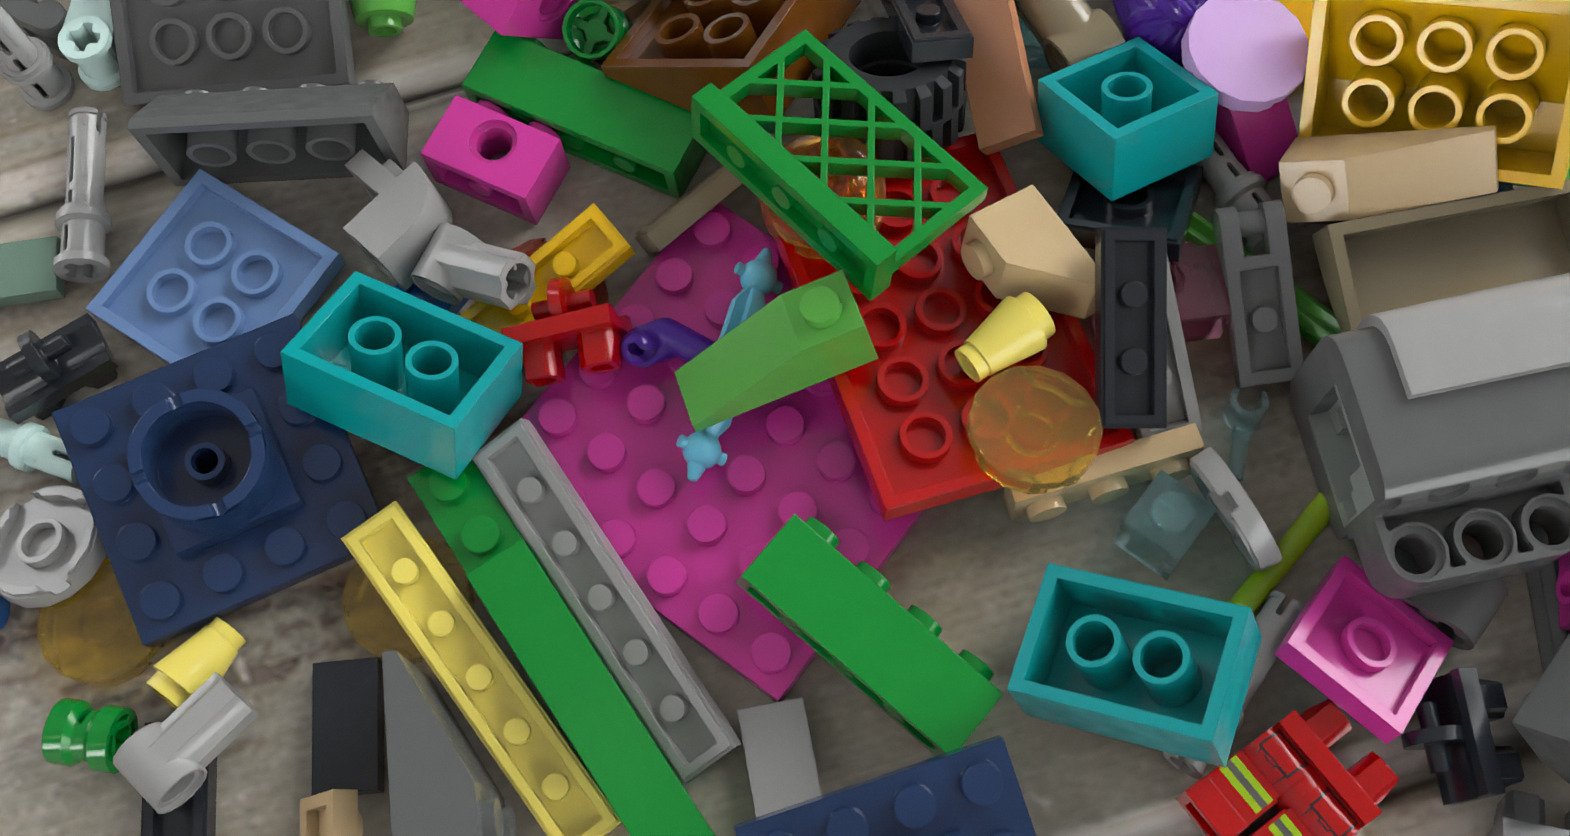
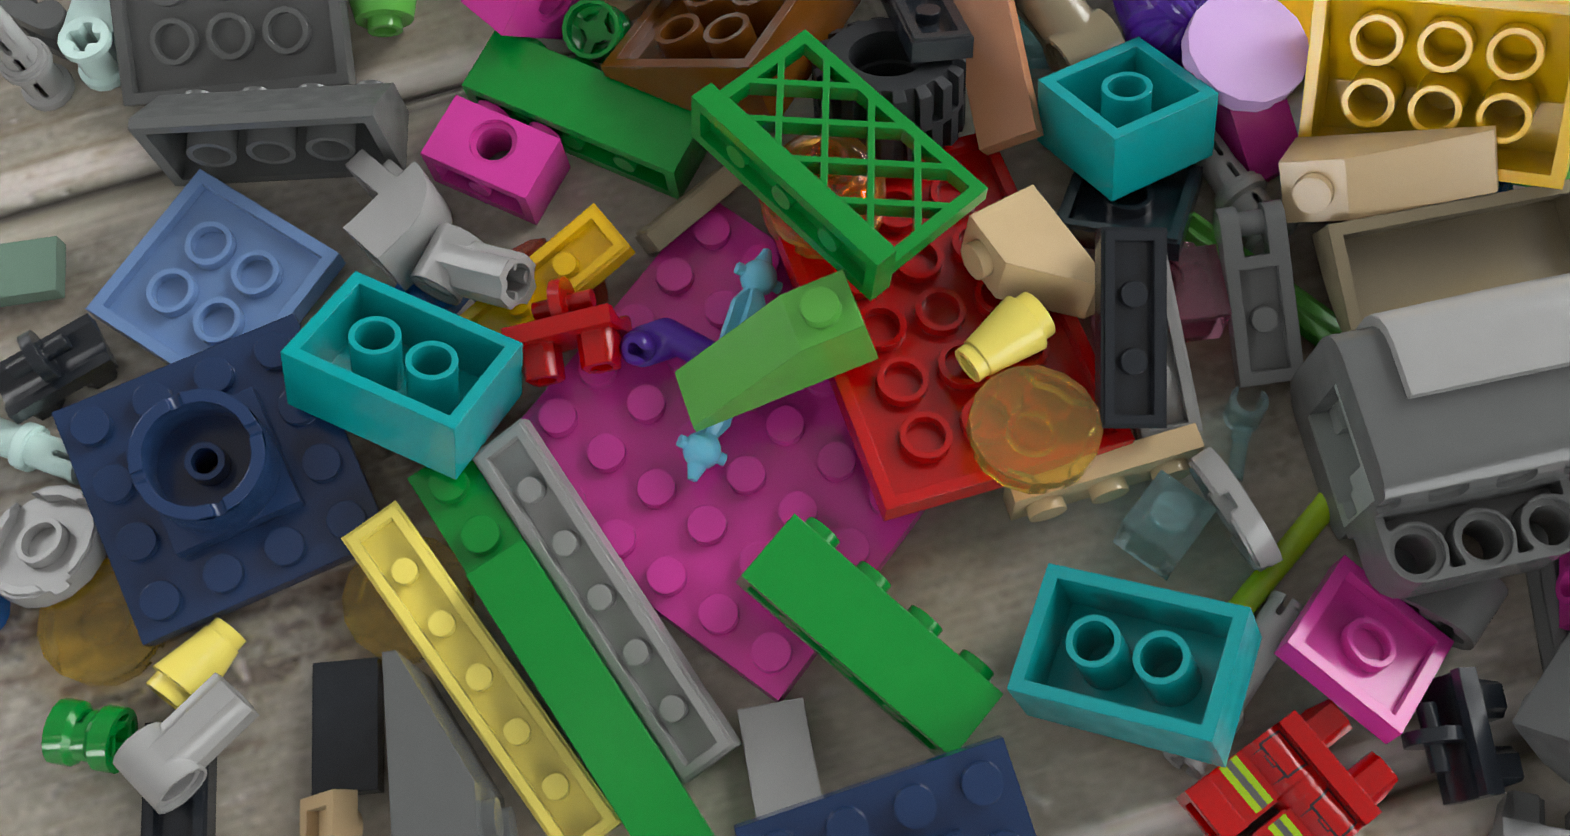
(83, 216): light grey pin -> none

